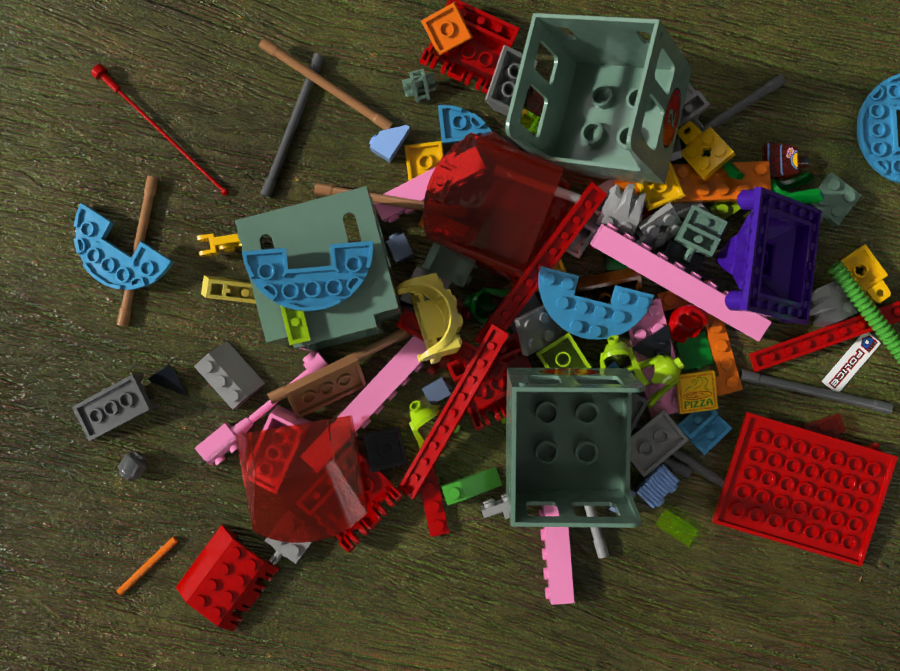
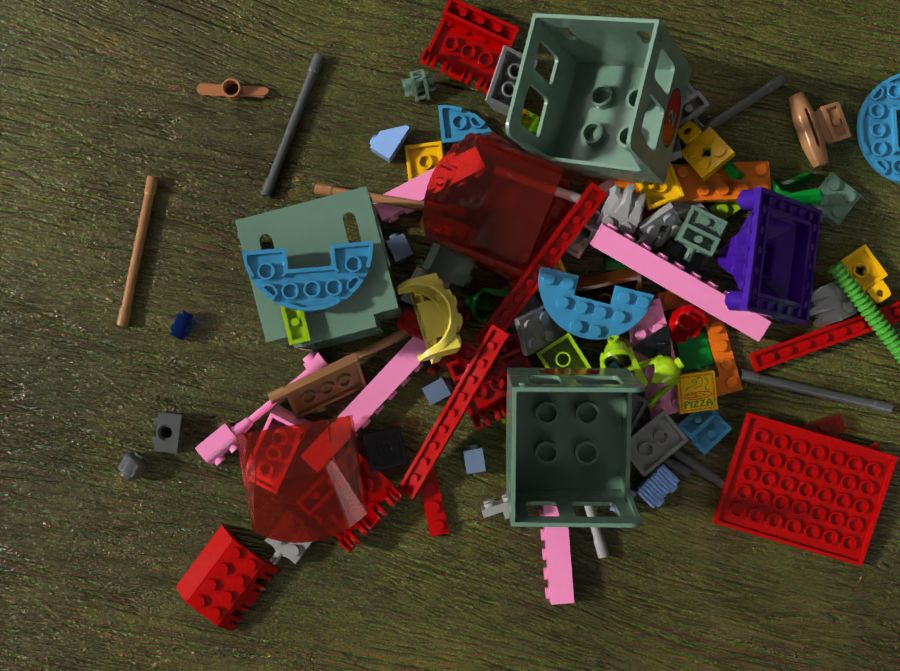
(100, 72): red piece -> none
(108, 262): dark azure plate -> none
(113, 406): dark grey plate -> none
(145, 567): orange bar -> none
(168, 378): black piece -> none
(176, 423): none -> dark grey brick
(182, 325): none -> clear blue brick
(226, 243): yellow plate -> none
(227, 289): light yellow slope -> none
(229, 375): light grey slope -> none
(243, 91): none -> nougat piece
(276, 51): medium nougat piece -> none
(420, 414): lime piece -> none
(447, 28): orange tile -> none
(471, 485): bright green slope -> none
(474, 459): none -> sand blue brick
(535, 103): clear red plate -> none
(677, 527): clear neon green plate -> none
(783, 160): clear red torso -> none
(817, 127): none -> medium nougat plate
(851, 362): white sticker -> none

